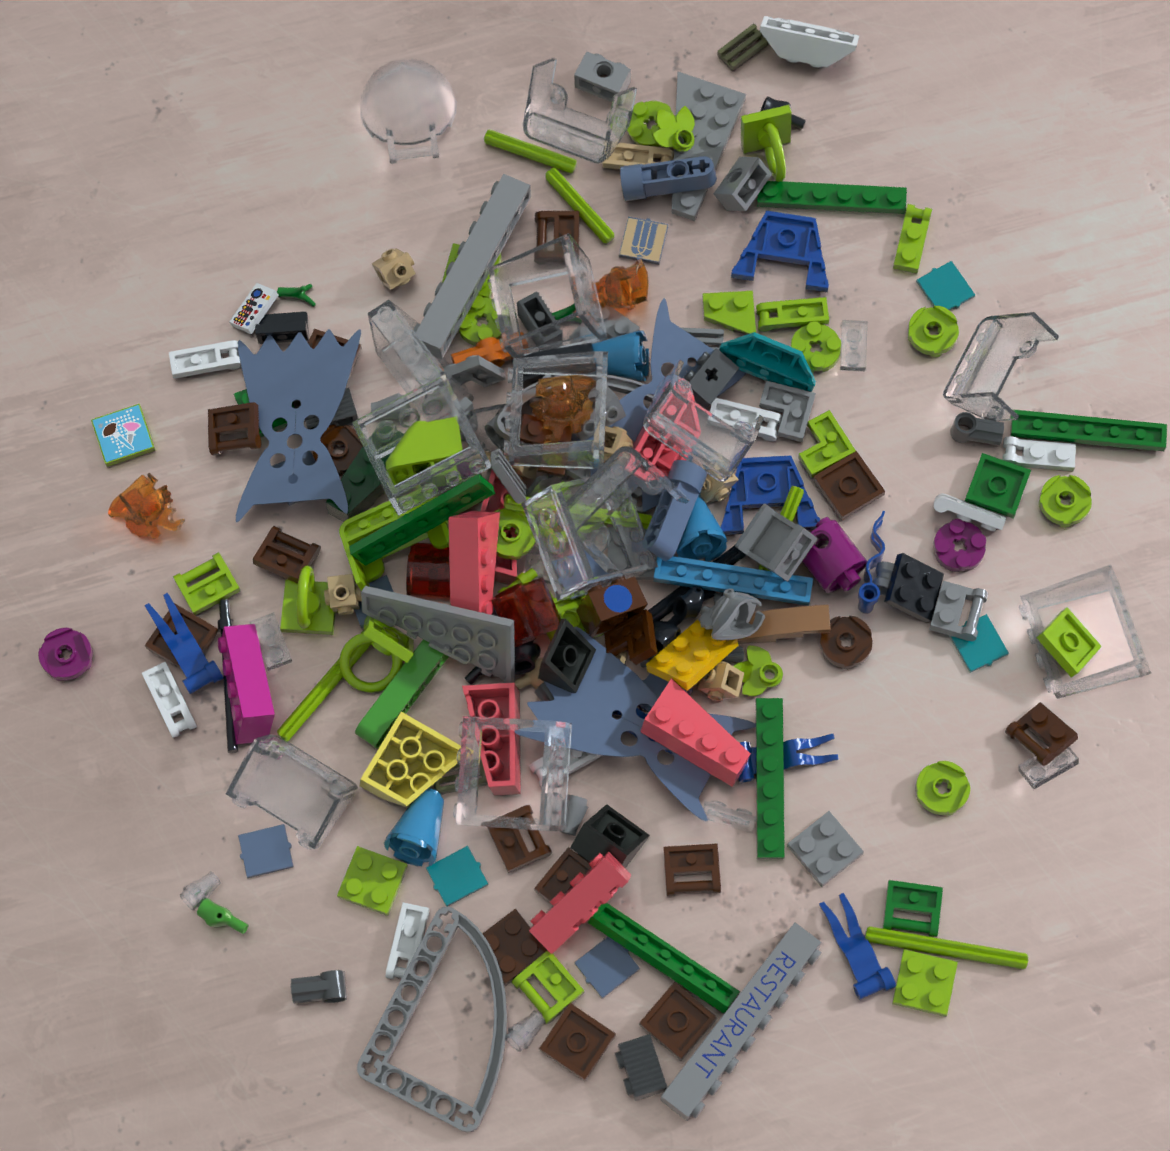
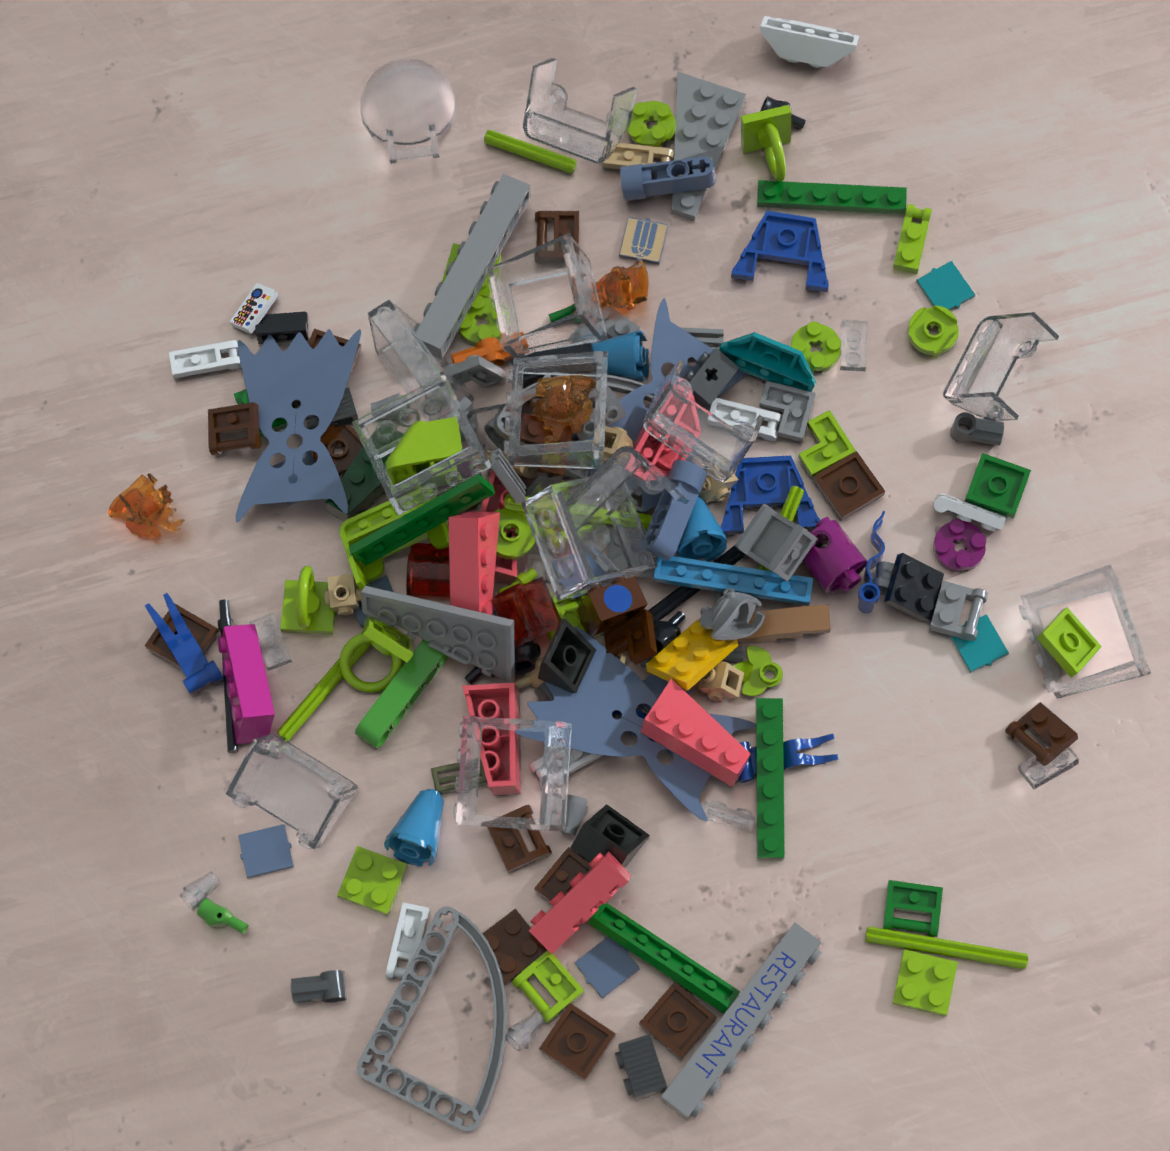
(52, 648): magenta plate -> none
(123, 435): tile -> none
(168, 698): white plate -> none
(209, 590): lime plate -> none
(282, 560): reddish brown plate -> none
(296, 292): green bar -> none
(394, 268): tan brick -> none
(409, 761): light yellow wedge -> none
(457, 876): teal piece -> none
(534, 312): dark grey brick -> none
(577, 203): lime axle -> none
(594, 65): light grey brick -> none
(674, 126): lime plate -> none
(690, 604): black piece -> none
(692, 860): reddish brown plate -> none
(730, 310): lime wing -> none
(742, 183): light grey brick -> none
(757, 35): olive tile -> none
(792, 313): lime plate -> none
(825, 848): light grey plate -> none
(847, 656): reddish brown plate -> none
(859, 953): blue flag -> none
(956, 782): lime plate -> none
(1040, 454): white plate -> none
(1065, 486): lime plate -> none
(1089, 430): green plate -> none

